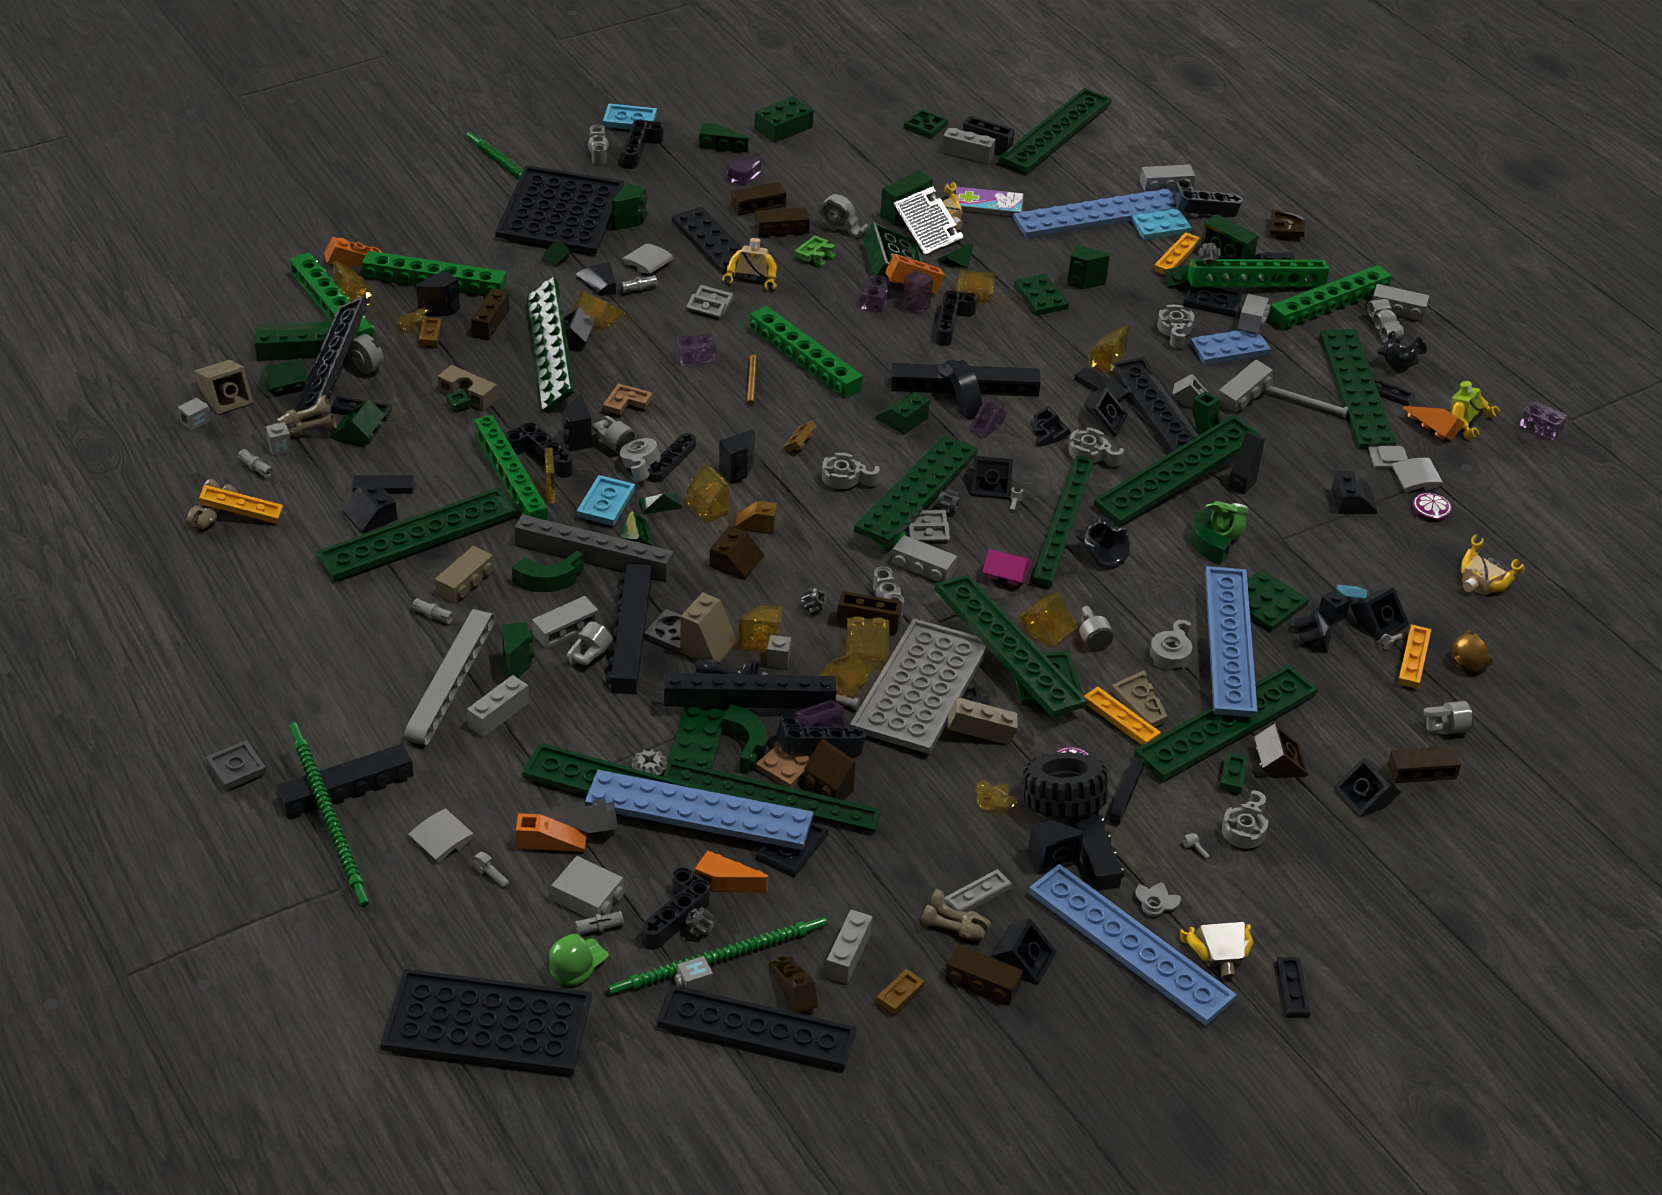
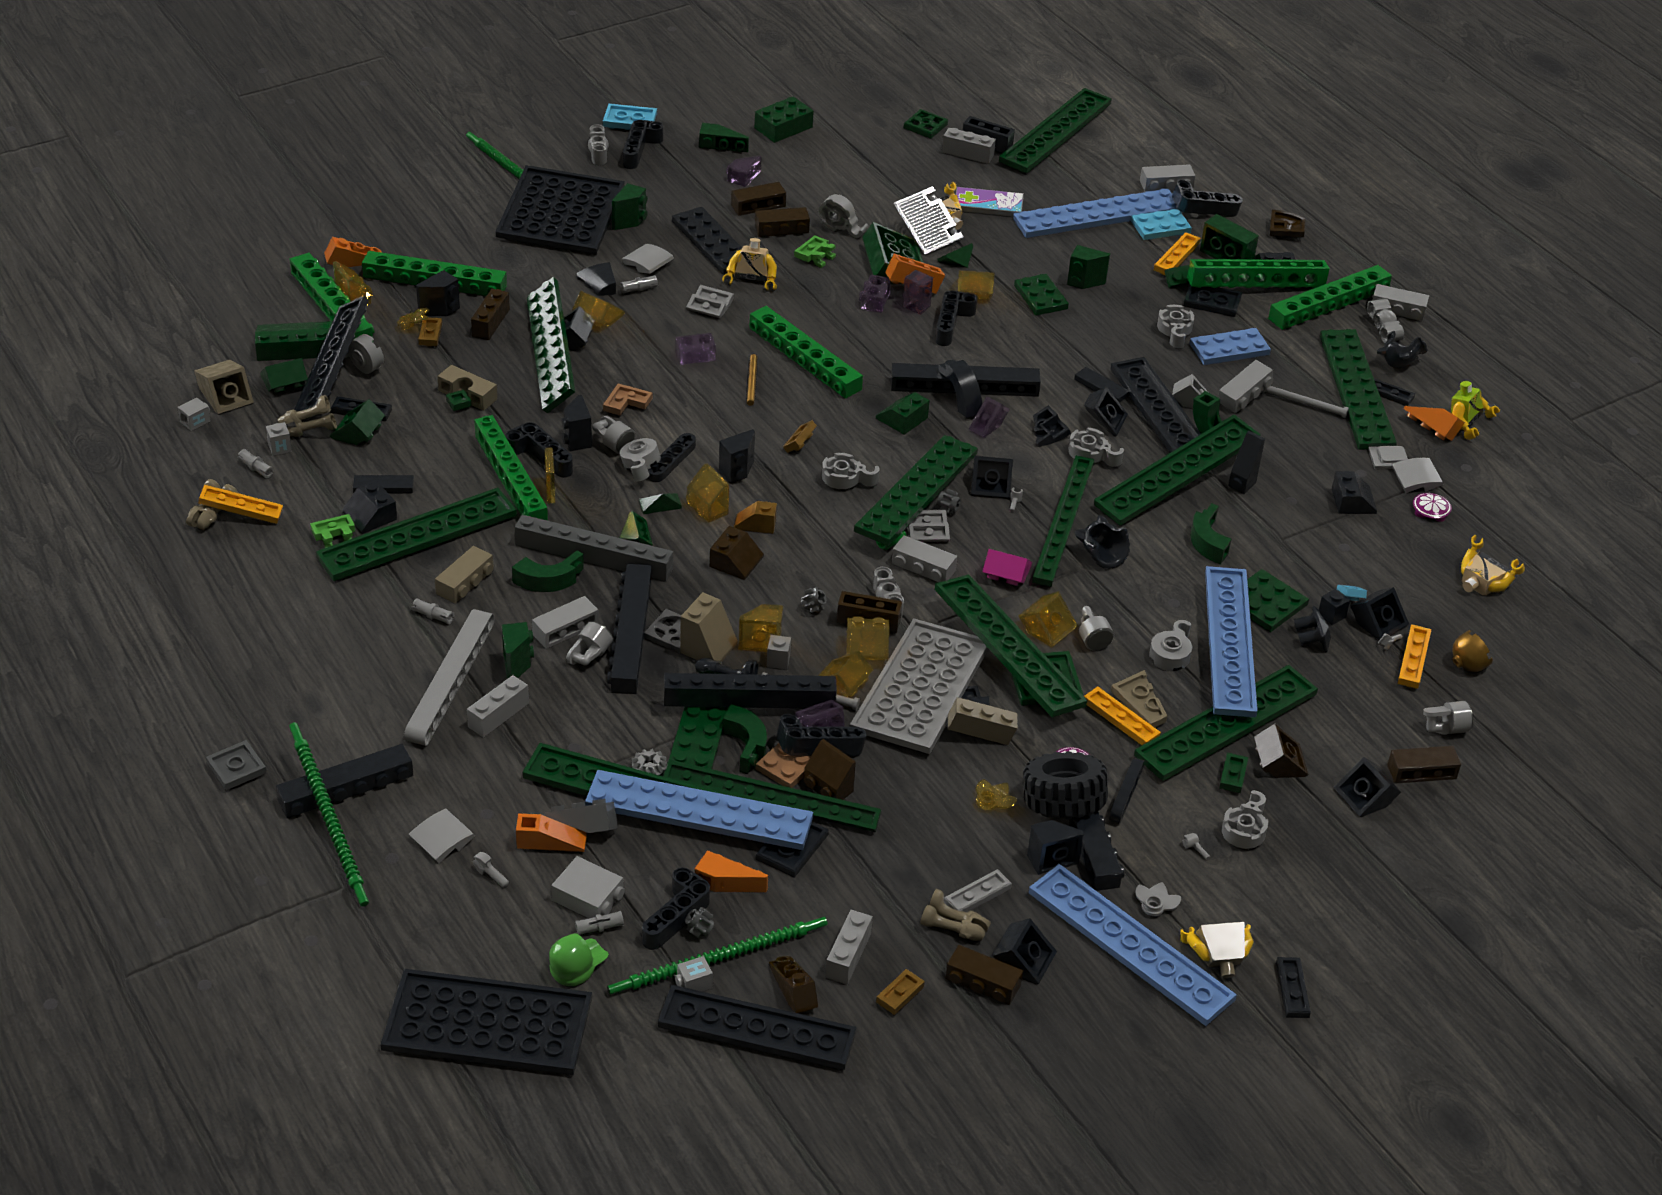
(336, 526): none -> bright green plate
(556, 252): dark green panel -> none
(606, 500): medium azure plate -> none
(899, 190): dark green brick -> none
(1109, 349): clear yellow slope -> none
(1209, 253): dark grey gear -> none
(1228, 518): bright green piece -> none
(1254, 313): light grey brick -> none
(1543, 420): clear purple brick -> none

